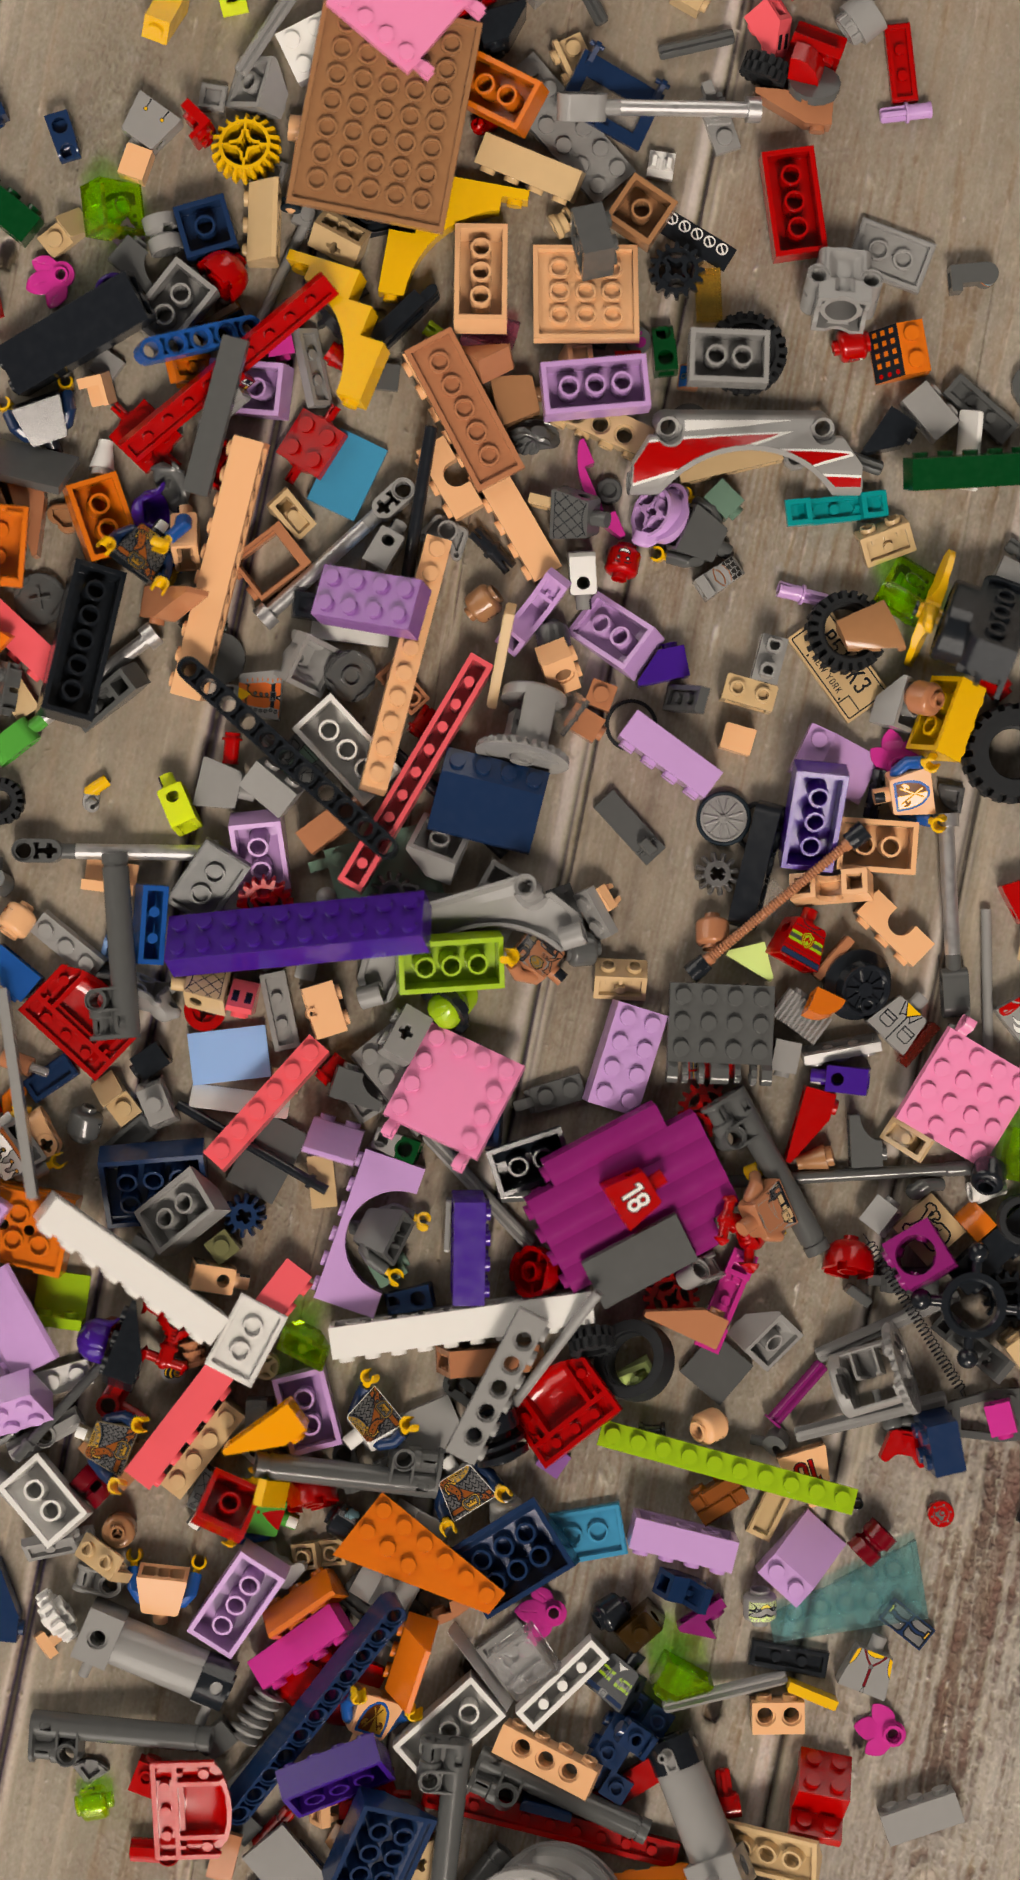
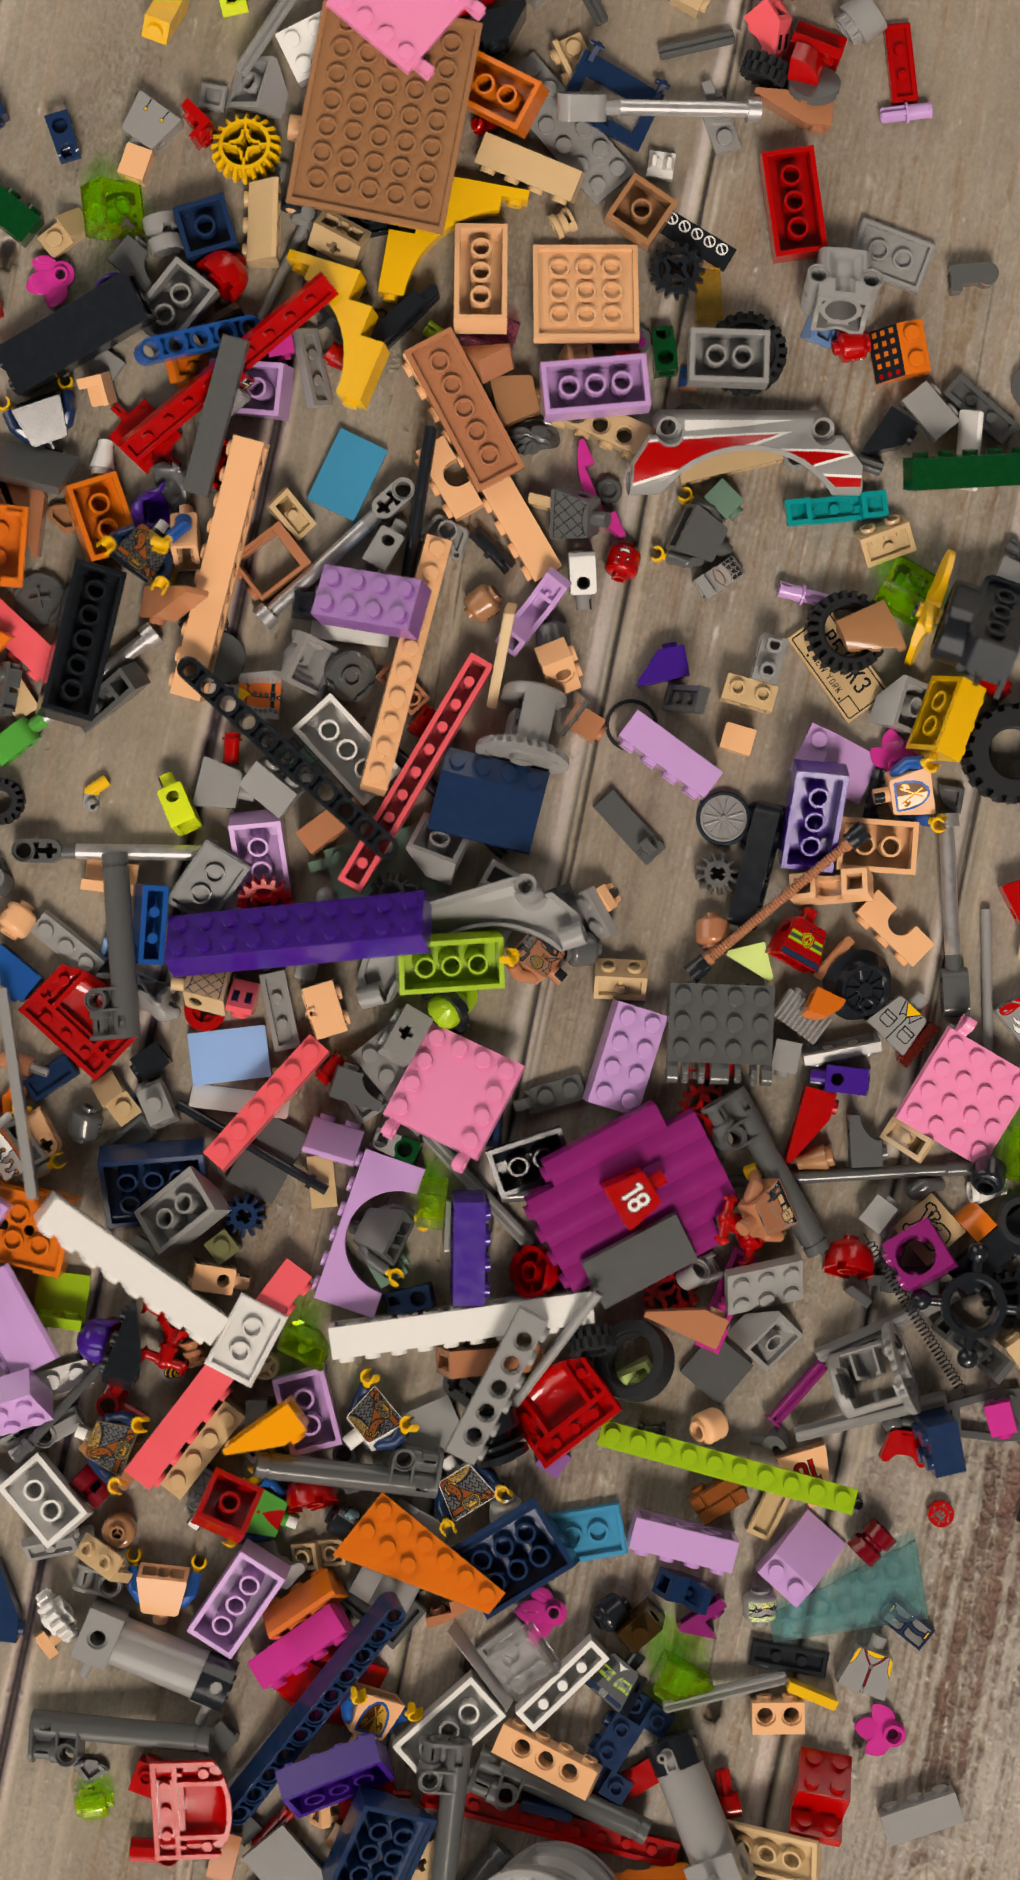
(257, 1716): light grey piece -> none
(271, 1493): yellow tile -> none
(312, 444): red plate -> none
(389, 378): dark grey tile -> none
(409, 1659): orange slope -> none
(432, 1202): none -> clear neon green slope
(593, 241): dark grey brick -> none
(601, 695): nougat brick -> none
(616, 635): lavender slope -> none
(645, 1739): dark blue brick -> none
(660, 516): lavender piece -> none
(763, 1284): none -> light grey plate
(820, 338): none -> medium blue slope
(924, 698): nougat head -> none

